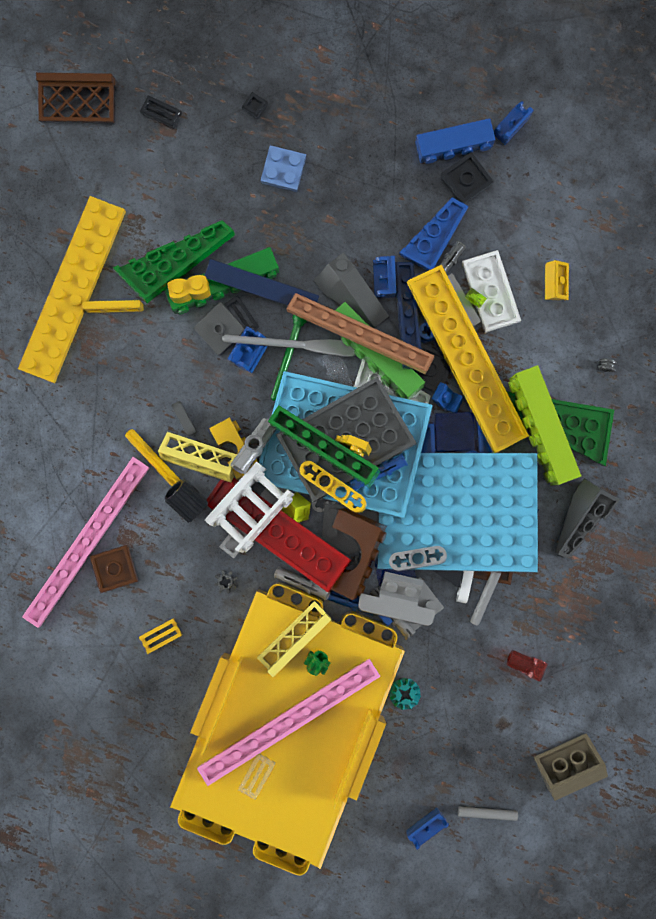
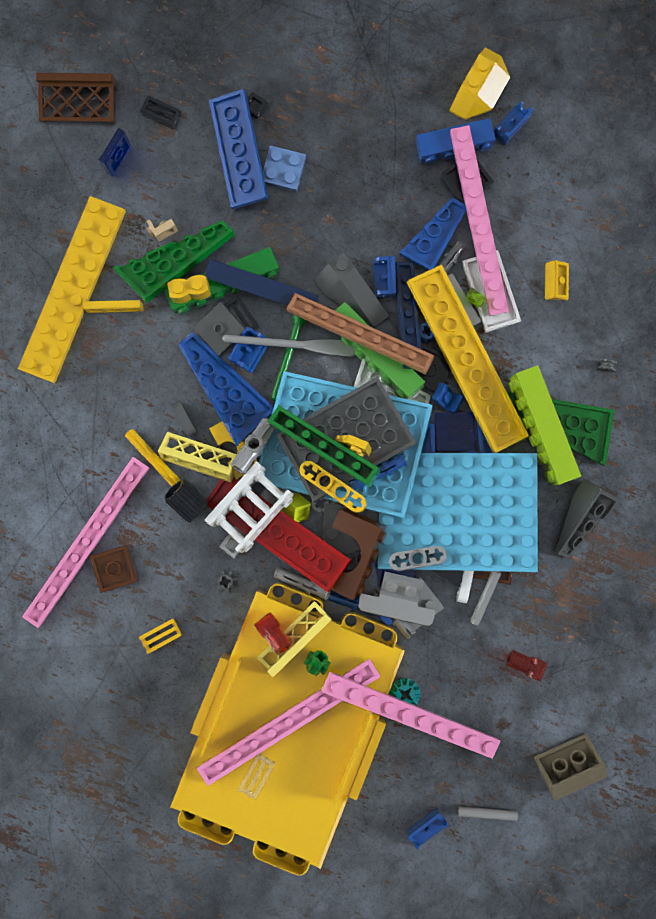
(115, 152): none -> clear blue plate
(164, 229): none -> tan bracket
(232, 397): none -> blue wing
(238, 149): none -> blue plate
(270, 629): none -> clear red piece
(410, 715): none -> bright pink plate
(479, 220): none -> bright pink plate
(481, 86): none -> yellow wedge

